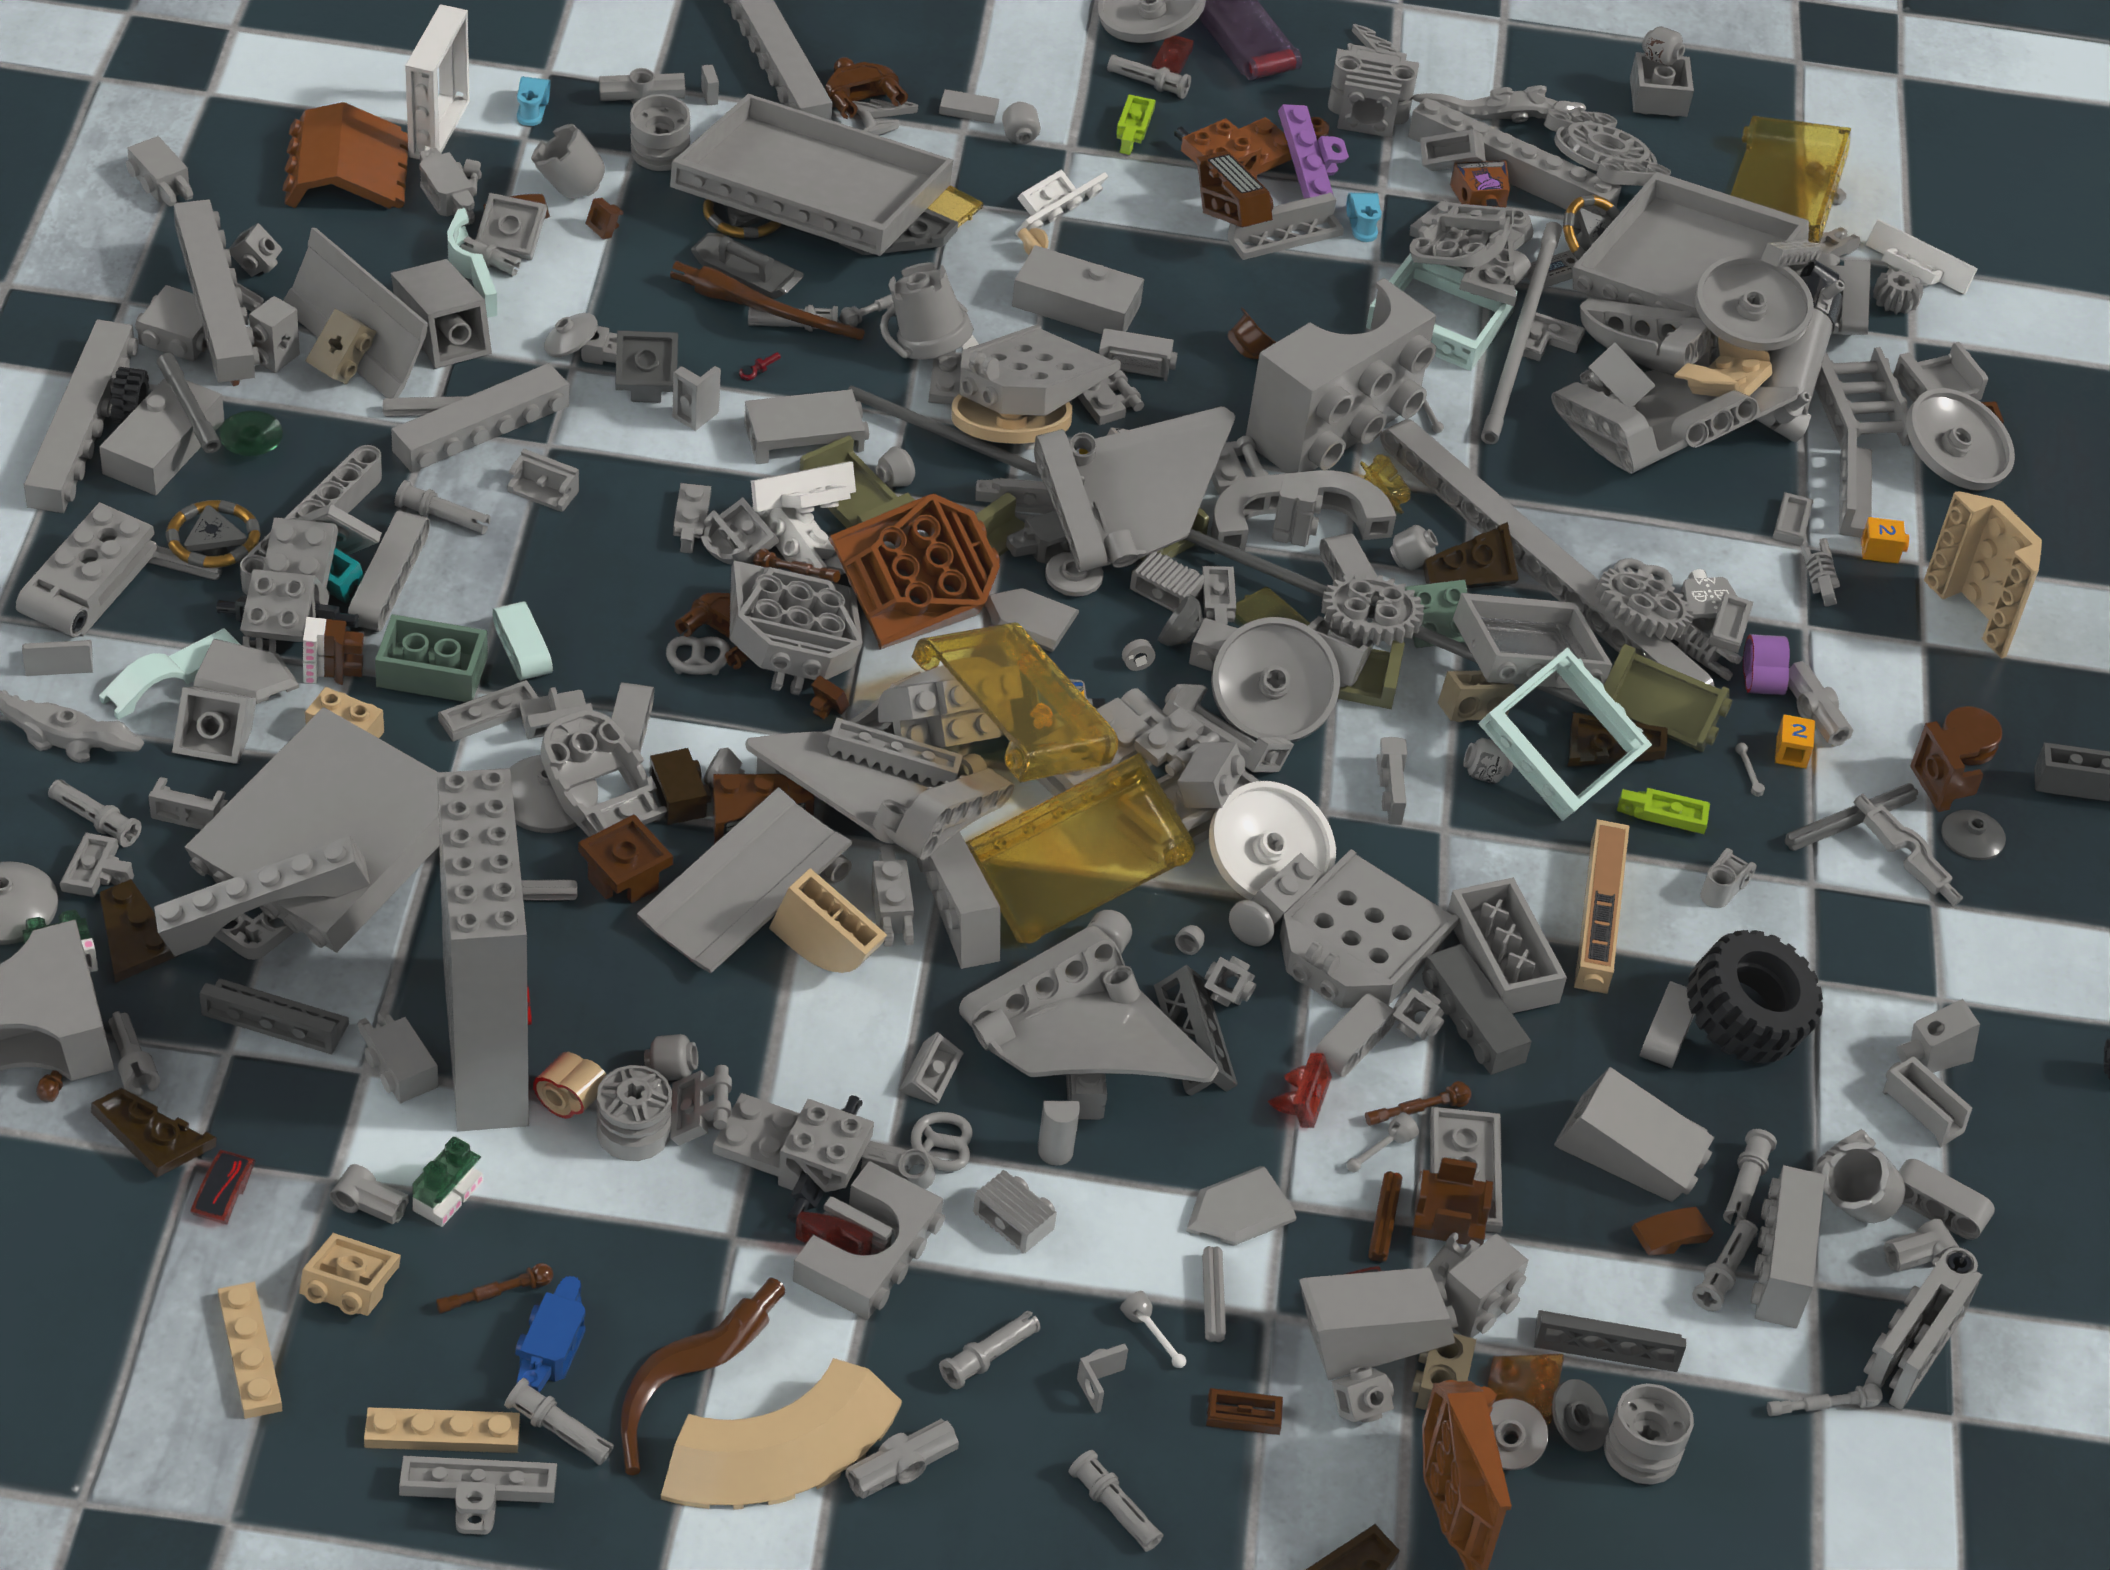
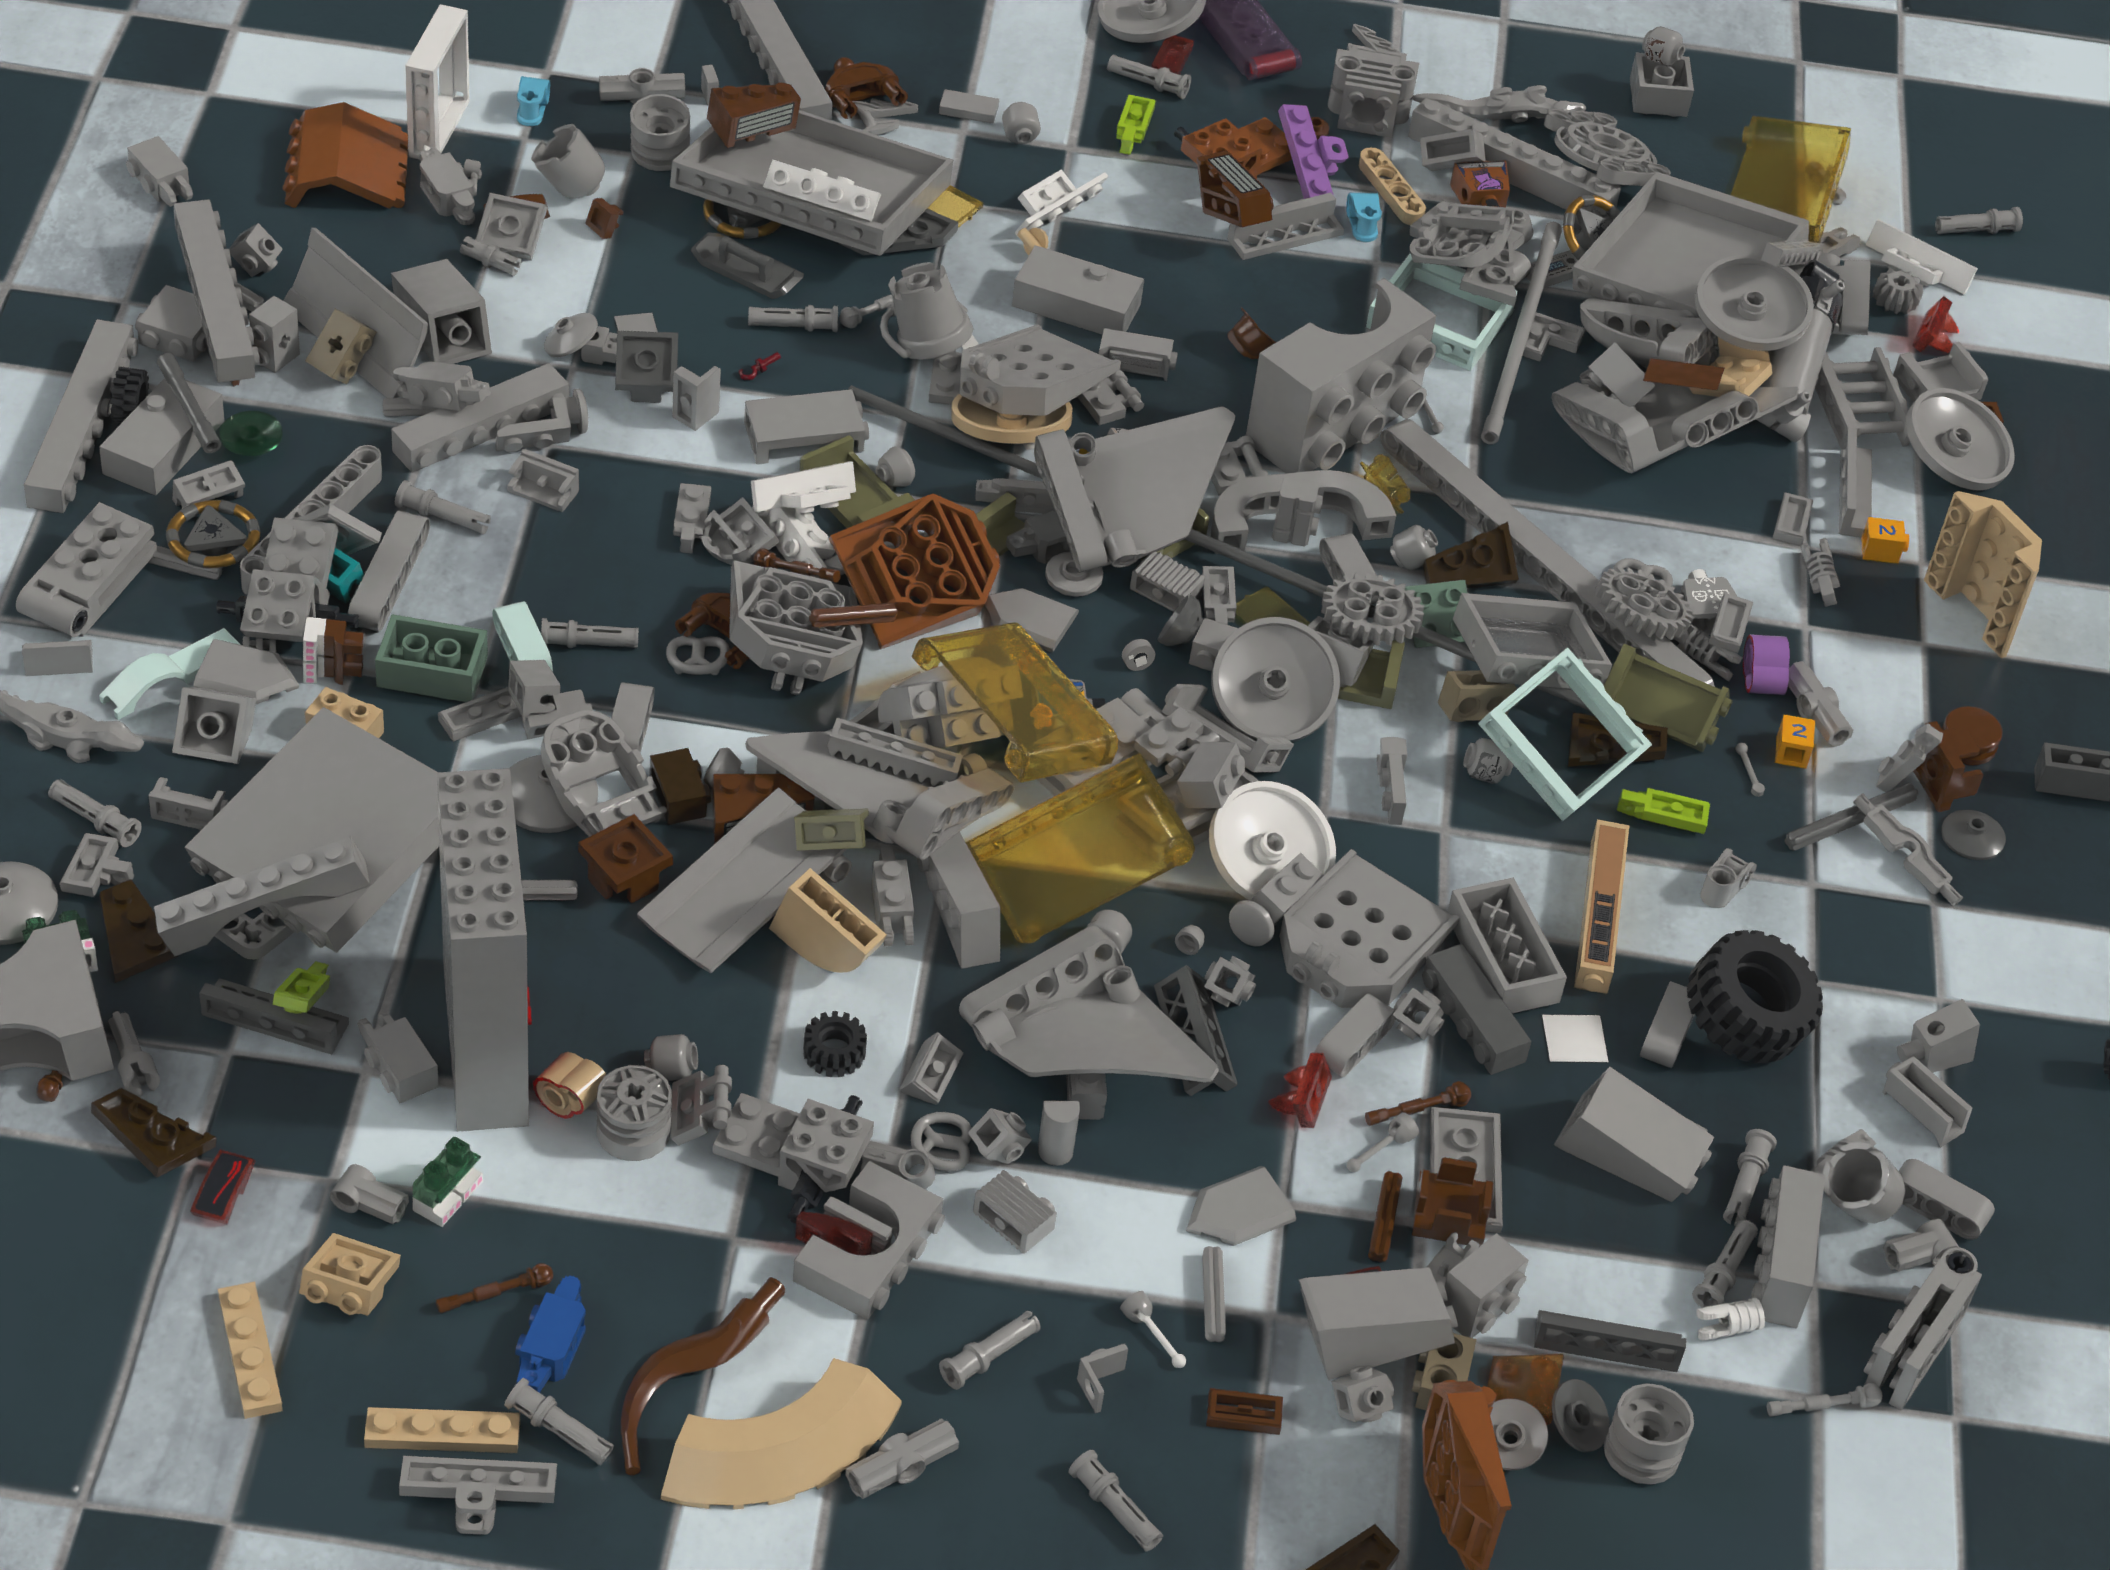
(208, 484): none -> light grey hinge
(302, 988): none -> lime hinge
(440, 385): none -> light grey hinge
(470, 264): light aqua piece -> none
(529, 682): none -> light grey hinge
(549, 431): none -> light grey piece
(573, 634): none -> light grey pin
(636, 322): none -> light grey sticker
(719, 285): reddish brown animal -> none
(752, 110): none -> reddish brown wedge
(821, 190): none -> white bracket
(827, 698): reddish brown tile -> none
(830, 829): none -> olive panel
(835, 1059): none -> black tyre
(853, 615): none -> reddish brown axle
(1000, 1136): none -> light grey brick
(1375, 164): none -> tan beam
(1575, 1038): none -> white sticker
(1670, 1229): reddish brown slope -> none
(1683, 374): none -> reddish brown sticker
(1733, 1318): none -> white hinge
(1908, 758): none -> light grey hinge
(1934, 326): none -> clear red tile
(1991, 221): none -> light grey pin

